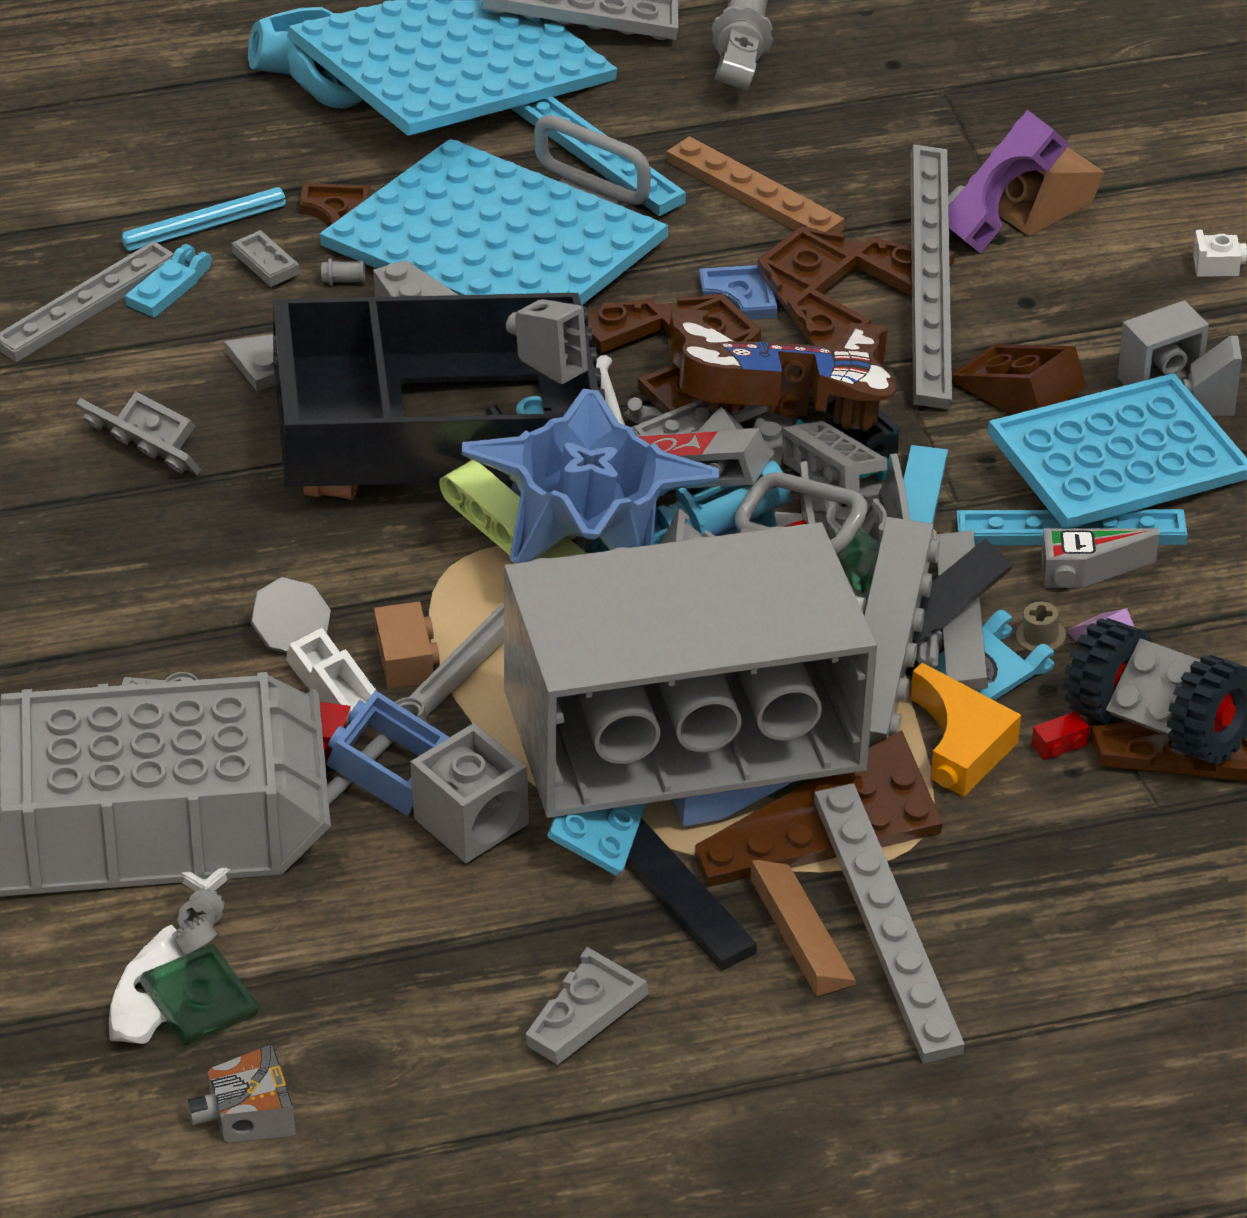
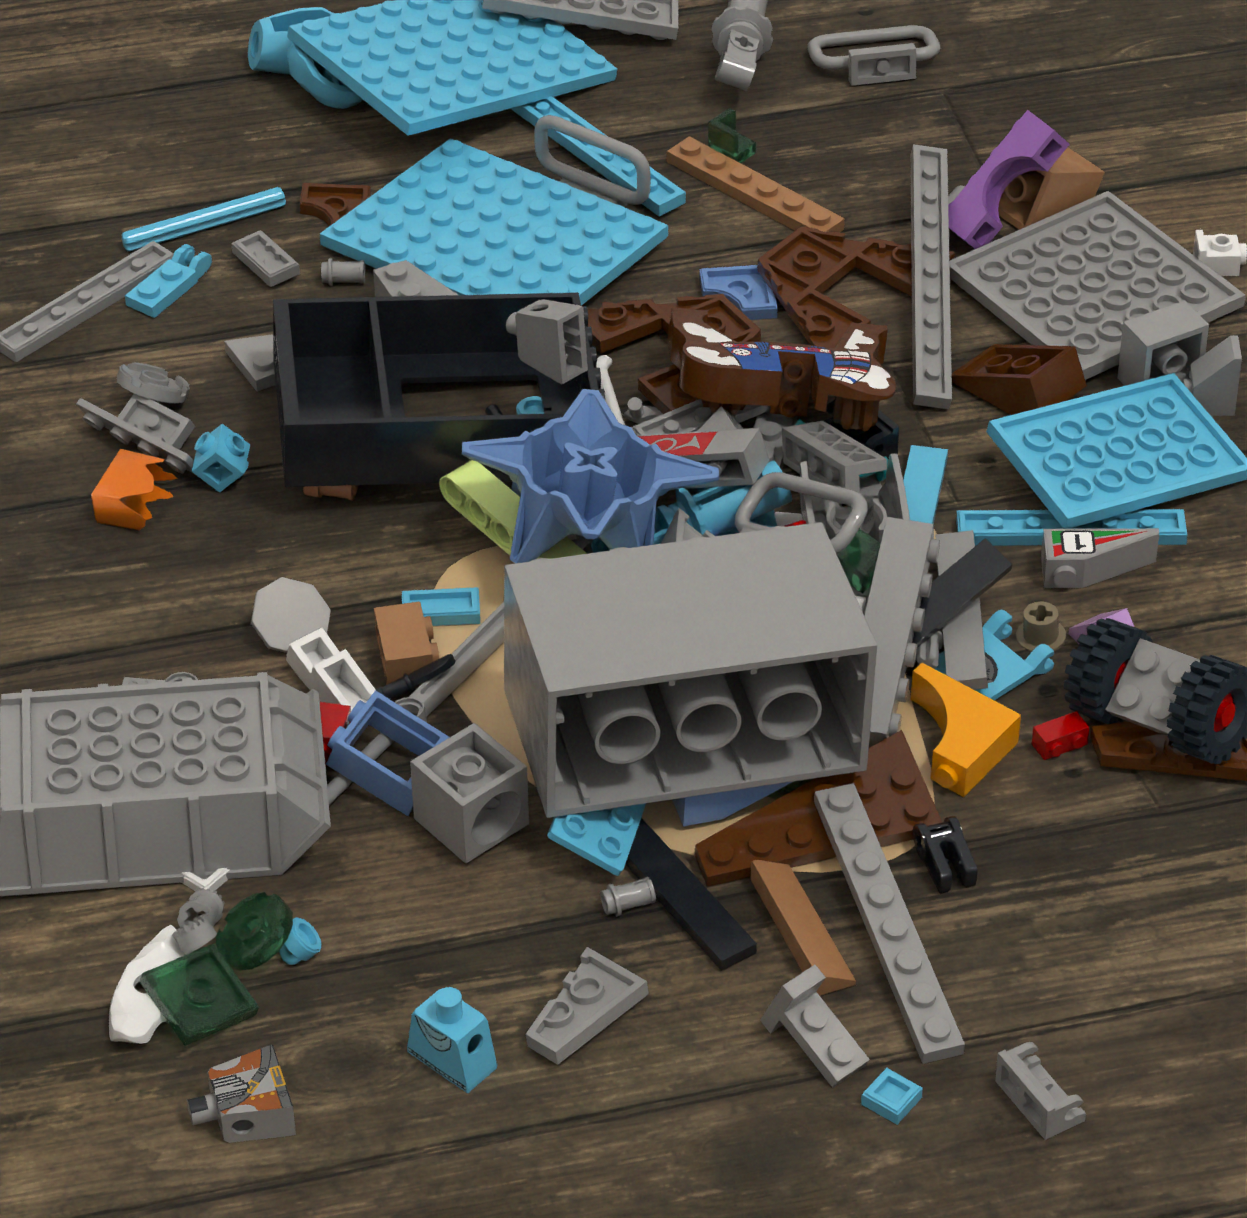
(126, 488): none -> orange piece
(152, 383): none -> light grey tile
(220, 457): none -> medium azure brick
(249, 950): none -> clear green tile
(302, 943): none -> medium azure tile
(417, 677): none -> black piece
(447, 606): none -> medium azure tile
(452, 1039): none -> medium azure torso
(627, 896): none -> light grey pin
(725, 138): none -> clear green panel
(815, 1027): none -> light grey bracket
(876, 63): none -> light grey bar
(891, 1096): none -> medium azure tile
(939, 845): none -> black piece
(1037, 1092): none -> light grey hinge
(1086, 275): none -> light grey plate

